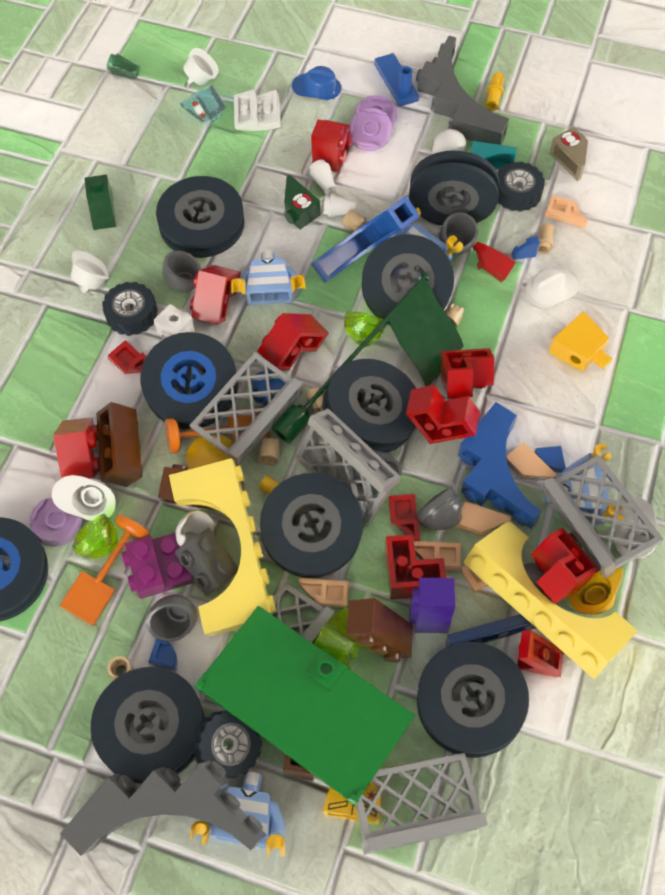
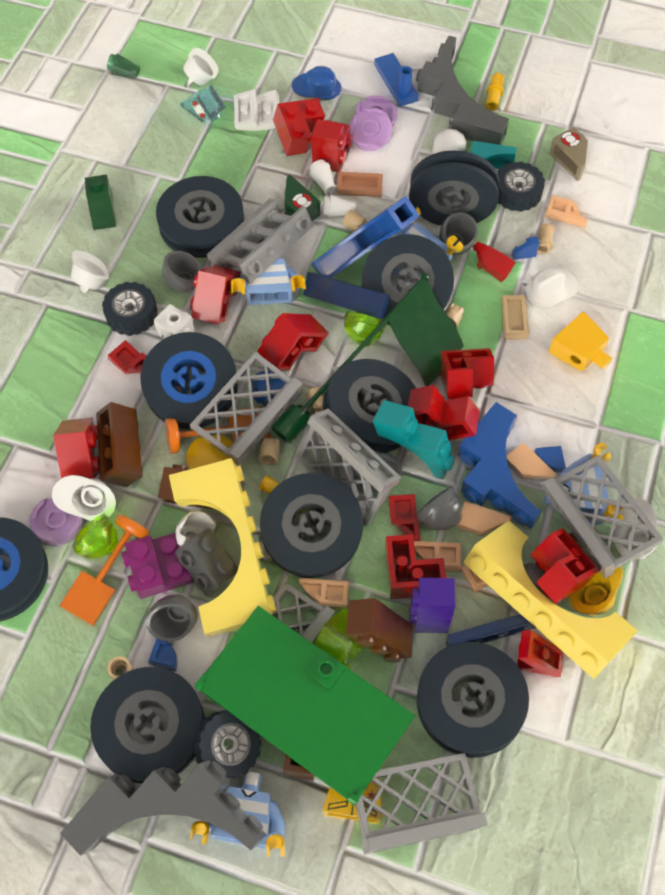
(252, 230): none -> light grey fence
(296, 123): none -> red brick
(346, 295): none -> dark blue tile
(359, 184): none -> nougat tile
(427, 442): none -> teal arch
(514, 317): none -> tan tile

